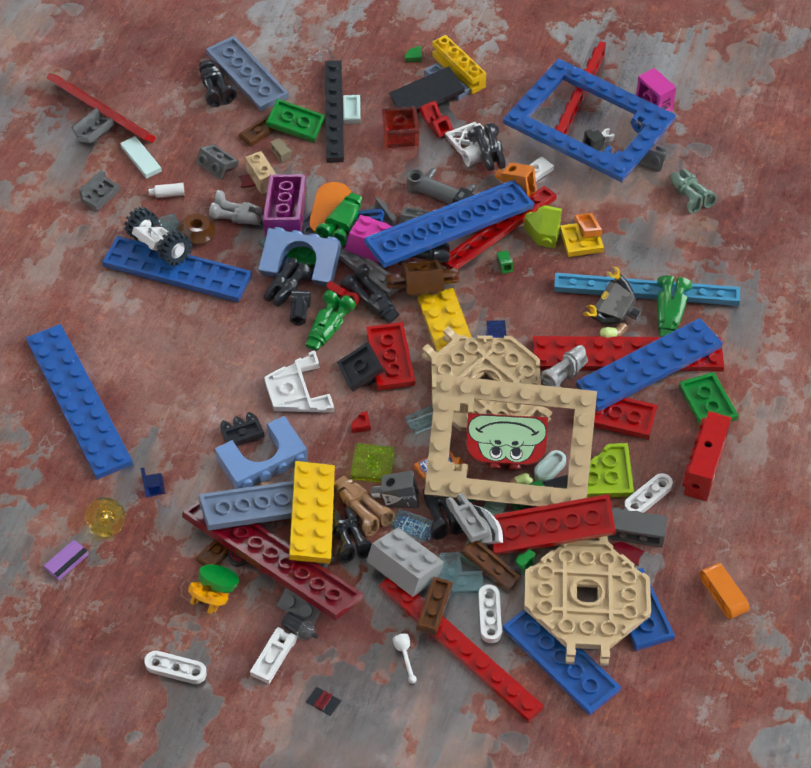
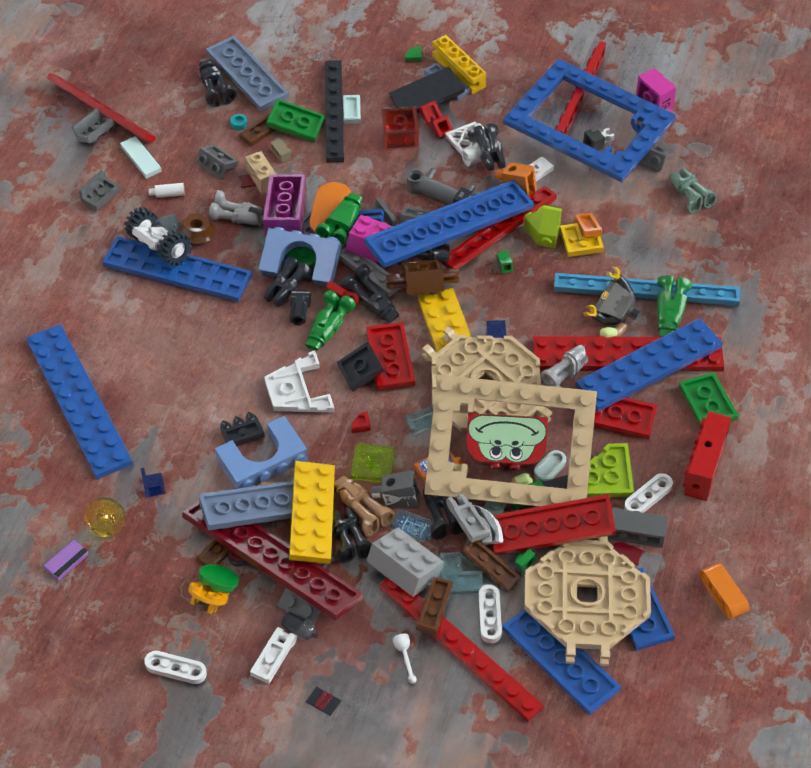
(238, 122): none -> teal tile

